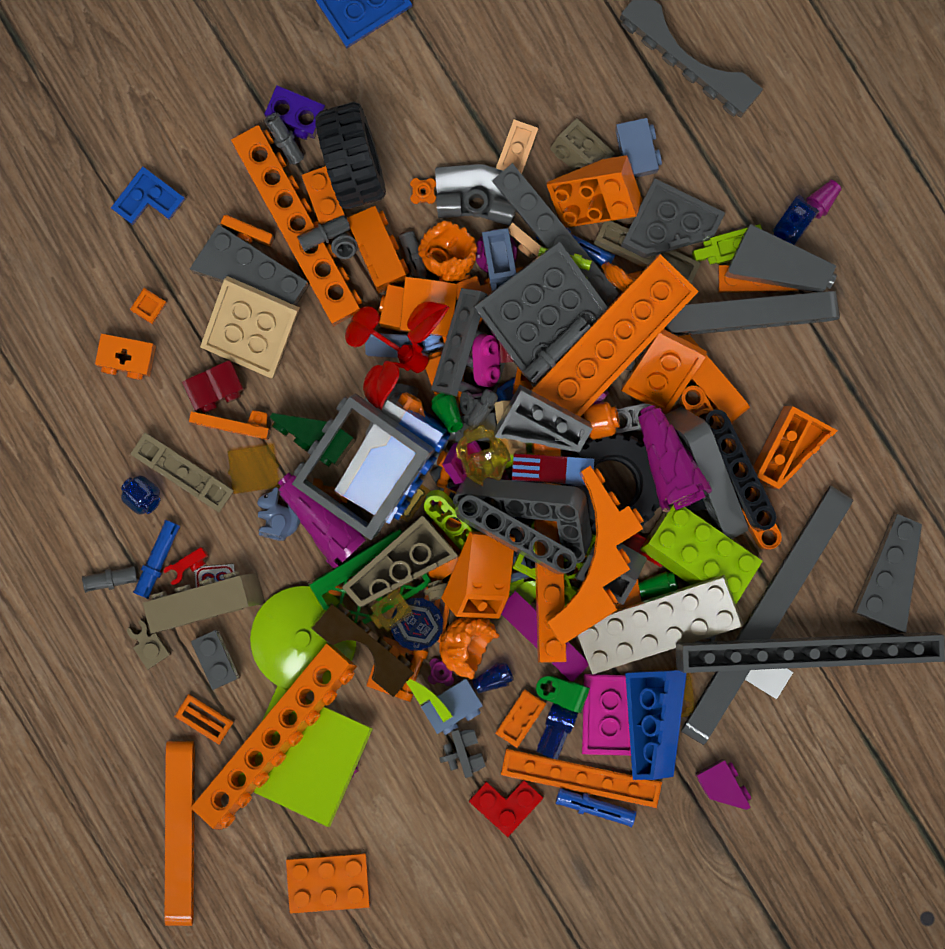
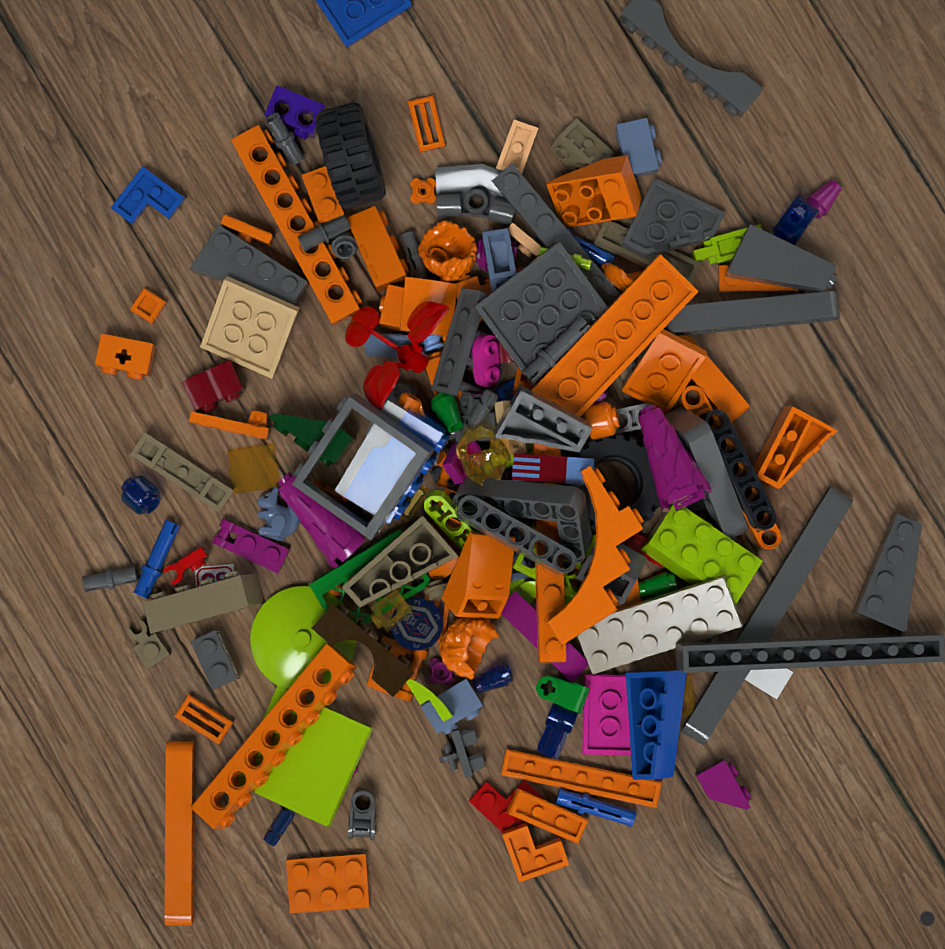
(251, 546): none -> magenta plate
(279, 826): none -> dark blue axle
(362, 820): none -> dark grey piece
(431, 145): none -> orange tile
(520, 718): orange plate -> none
(532, 860): none -> orange plate
(547, 815): none -> orange tile

